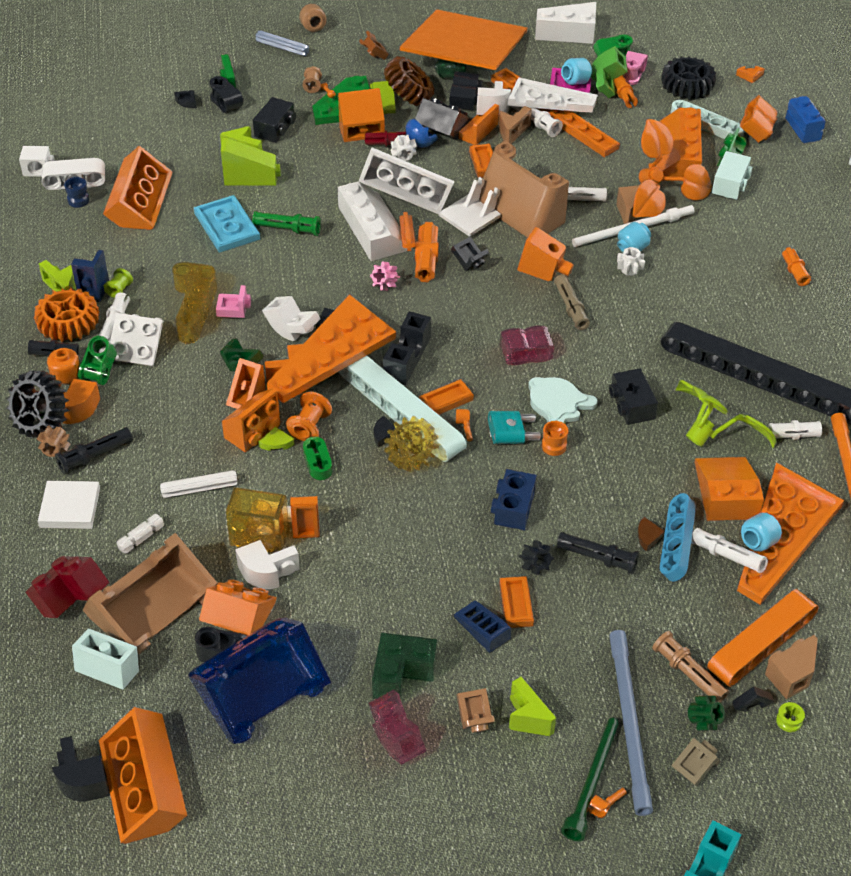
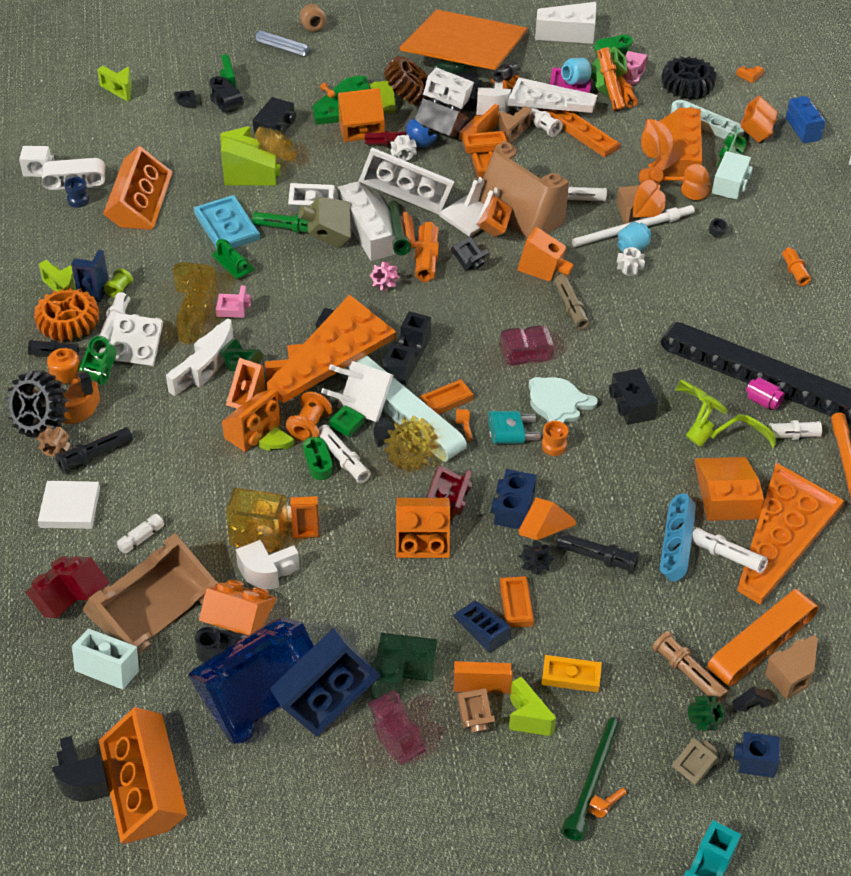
(85, 382): none -> black tile
(116, 83): none -> lime slope
(198, 484): white axle -> none
(203, 363): none -> white slope
(231, 259): none -> green hinge
(276, 143): none -> clear yellow gear
(288, 319): white brick -> none
(307, 193): none -> white brick
(312, 79): medium nougat bush -> none
(324, 682): none -> dark blue slope
(328, 220): none -> olive torso
(347, 421): none -> green plate
(348, 460): none -> white pin
(364, 389): none -> white plate
(374, 47): dark orange plate -> none
(401, 243): none -> dark green piece
(422, 528): none -> orange slope
(448, 88): none -> white brick
(452, 486): none -> dark red bracket
(481, 675): none -> orange panel
(482, 141): none -> orange tile
(495, 217): none -> orange slope
(506, 72): none -> black pin
(544, 520): none -> orange slope
(571, 673): none -> light orange plate
(608, 70): none -> orange pin
(640, 788): sand blue piece -> none
(649, 534): reddish brown tile -> none
(715, 223): none -> black hinge
(761, 532): medium azure head -> none
(764, 745): none -> dark blue brick
(765, 393): none -> dark pink brick
(792, 709): lime bush -> none

